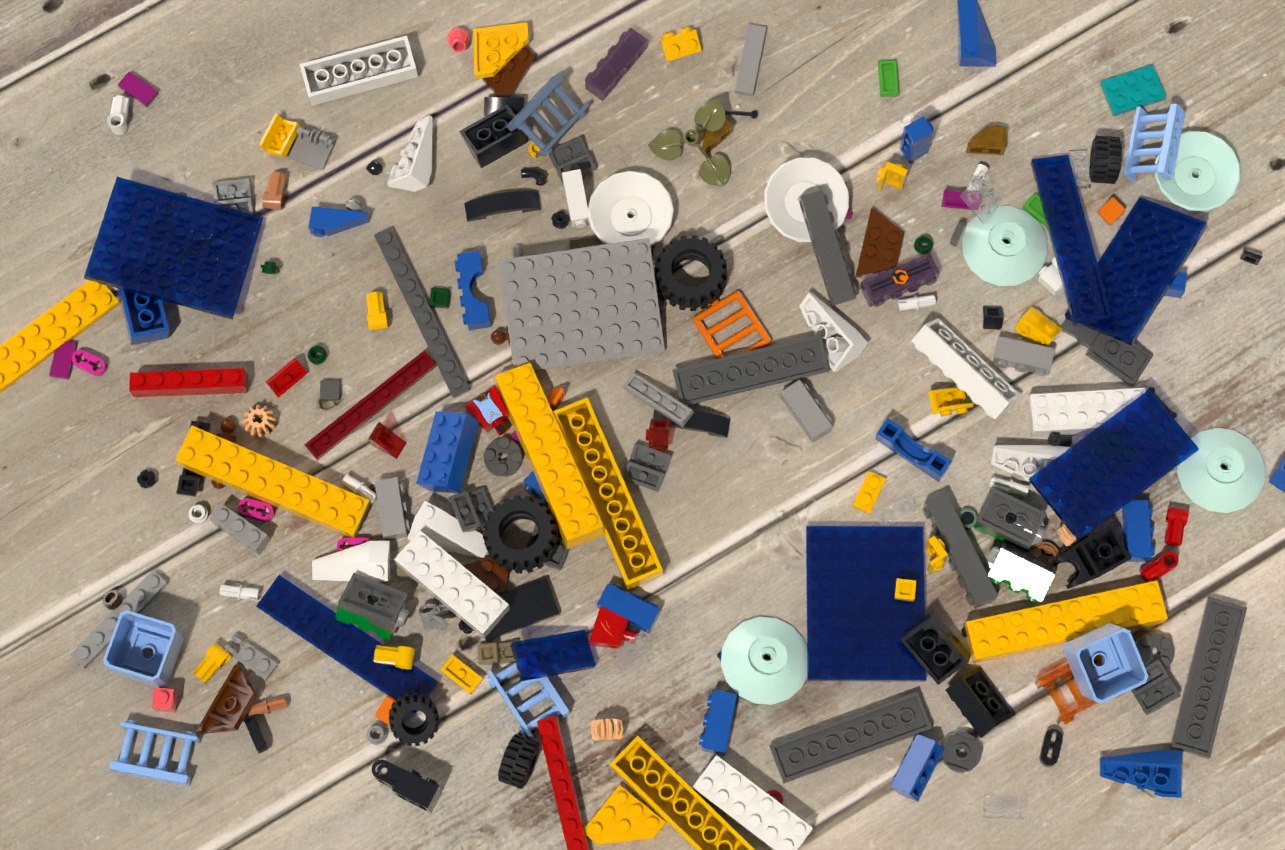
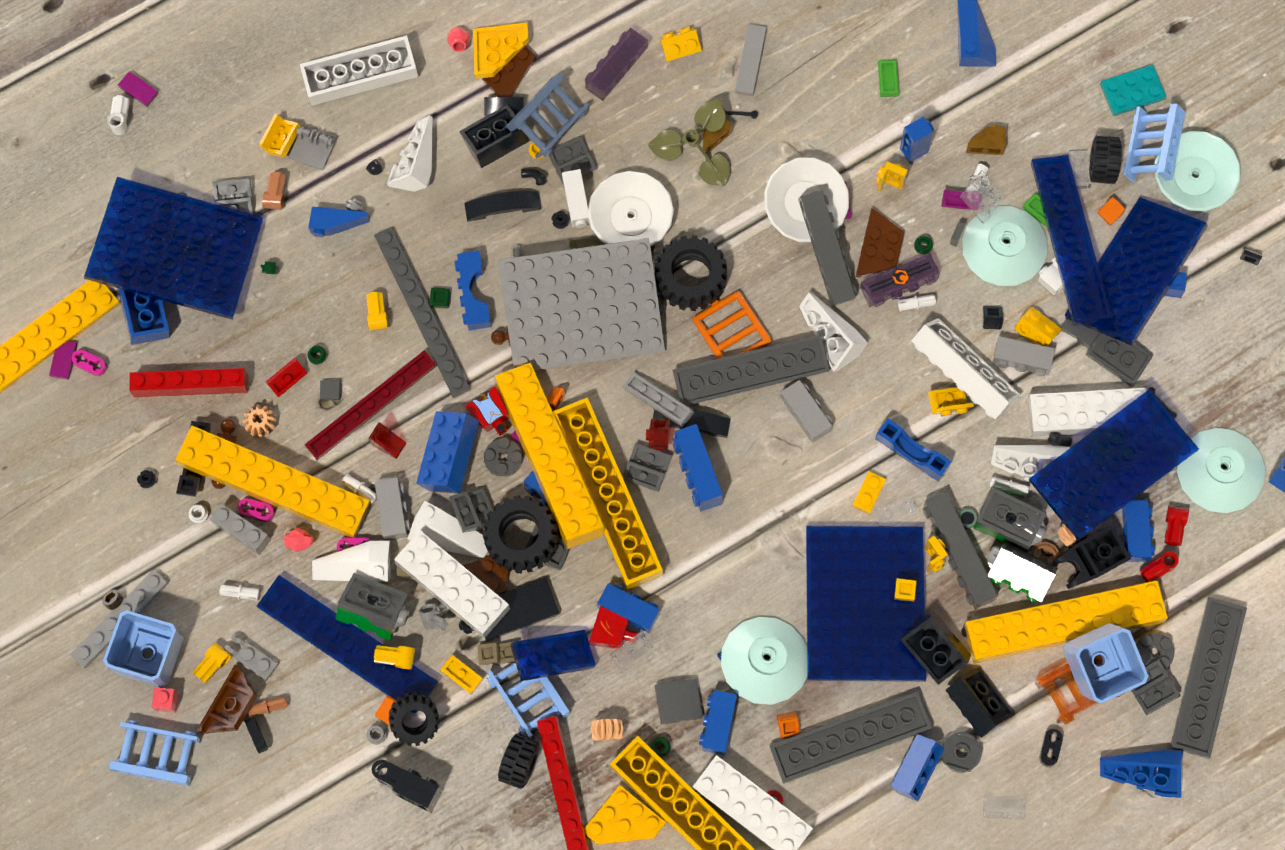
(298, 540): none -> coral rock
(660, 740): none -> dark green plate
(678, 701): none -> dark grey slope
(698, 468): none -> blue brick
(788, 724): none -> orange slope

